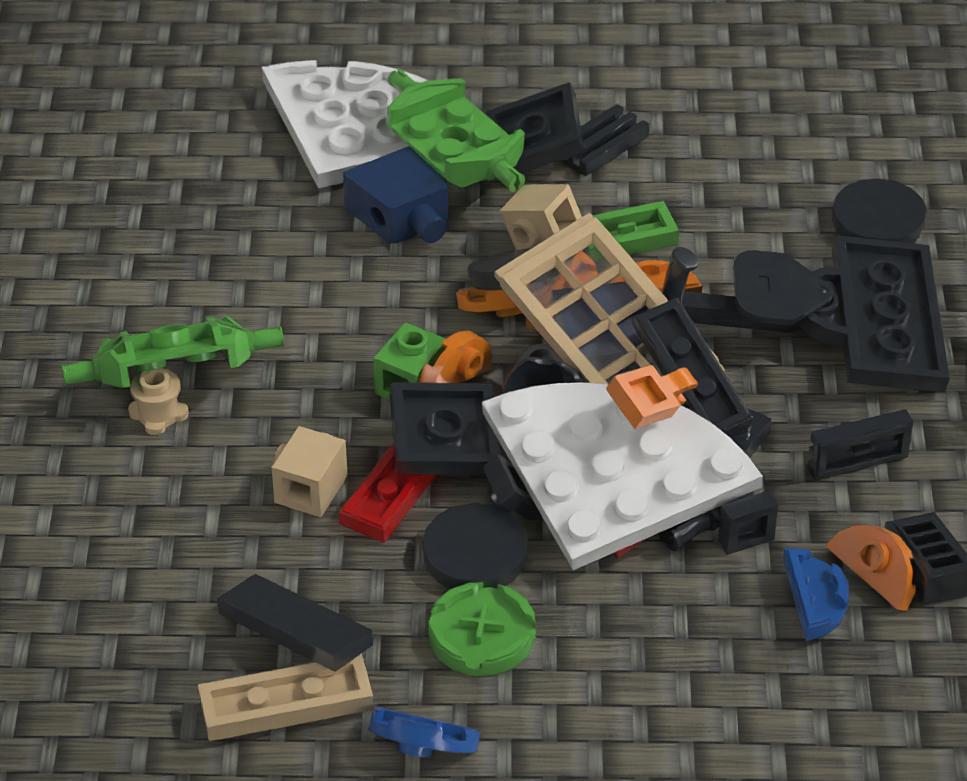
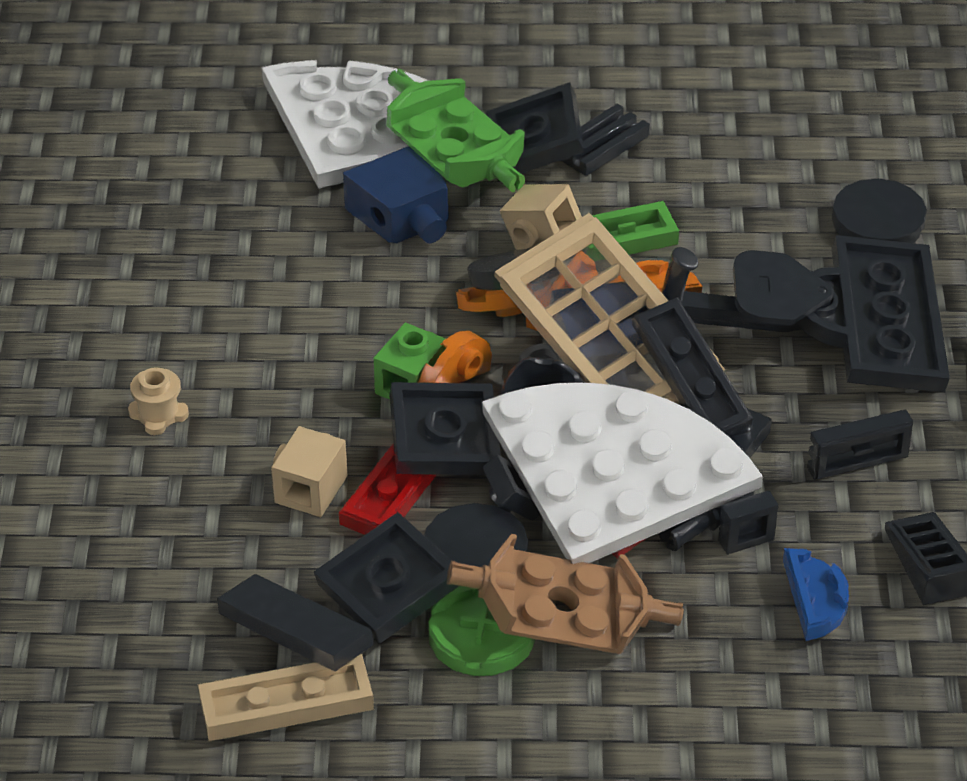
(167, 342): bright green plate -> none
(387, 577): none -> black plate
(421, 734): blue plate -> none
(604, 600): none -> medium nougat plate
(647, 396): orange plate -> none
(879, 560): orange plate -> none

